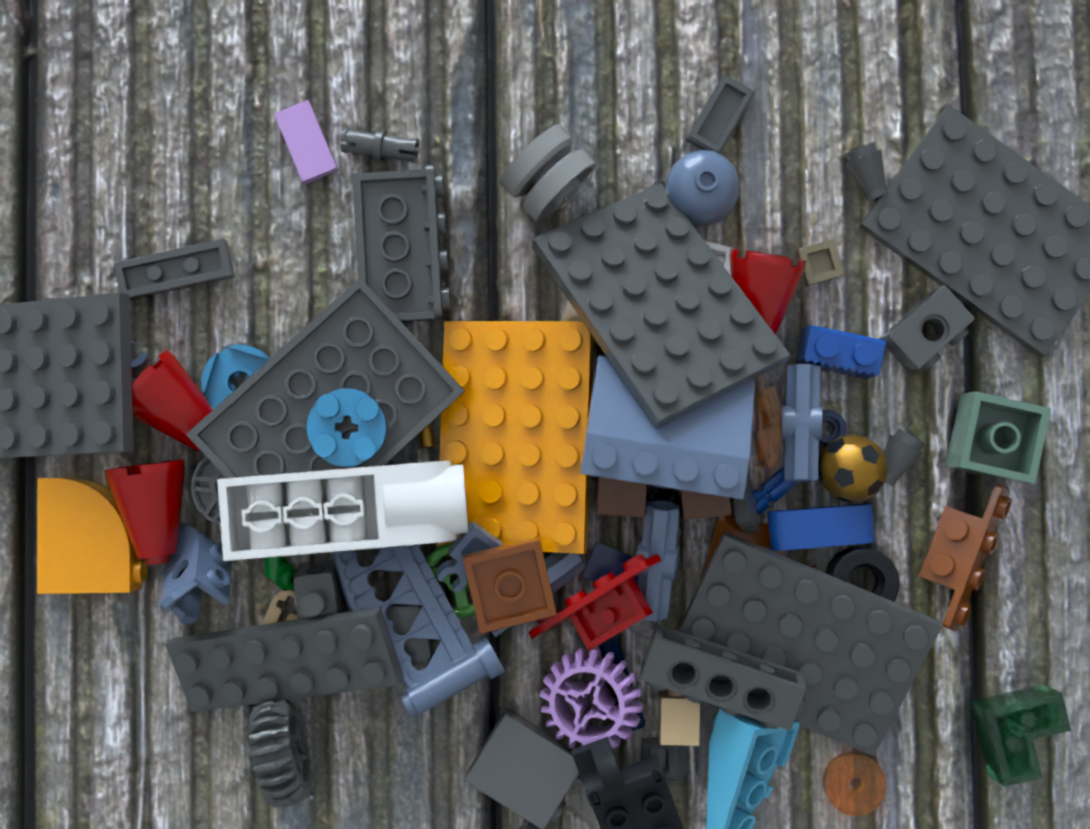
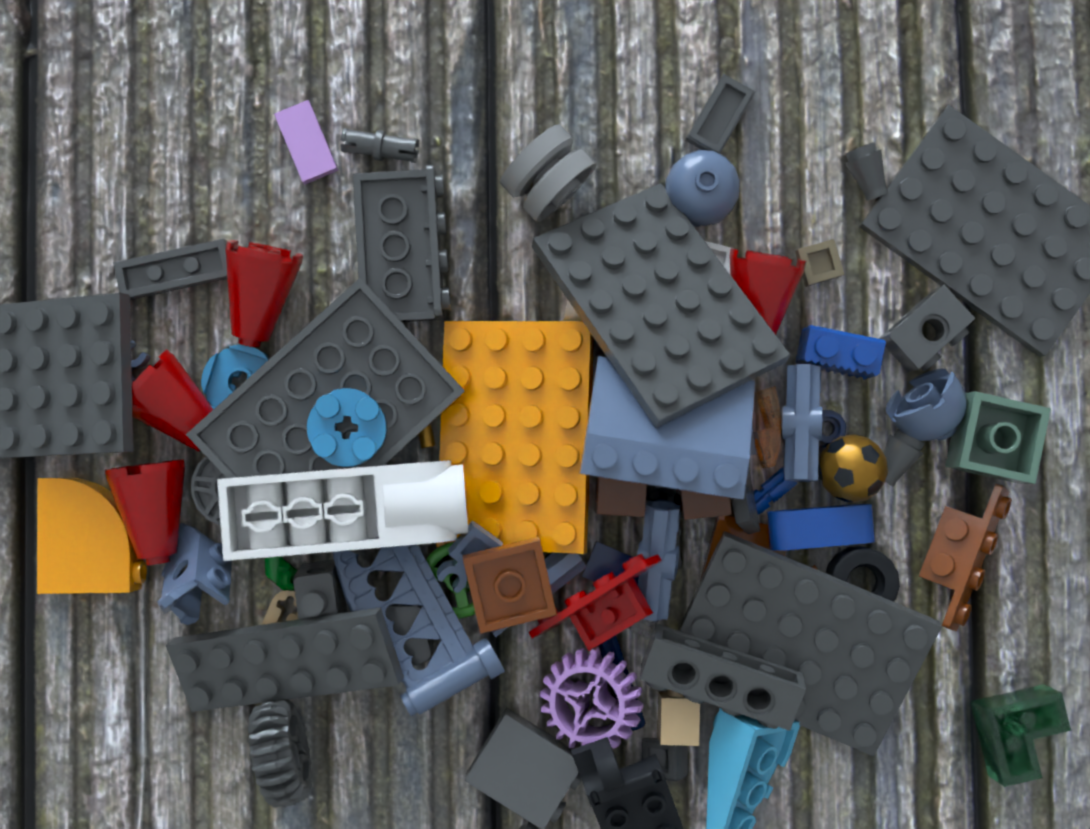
(258, 288): none -> red cone
(868, 793): clear orange piece -> none
(931, 407): none -> sand blue cylinder

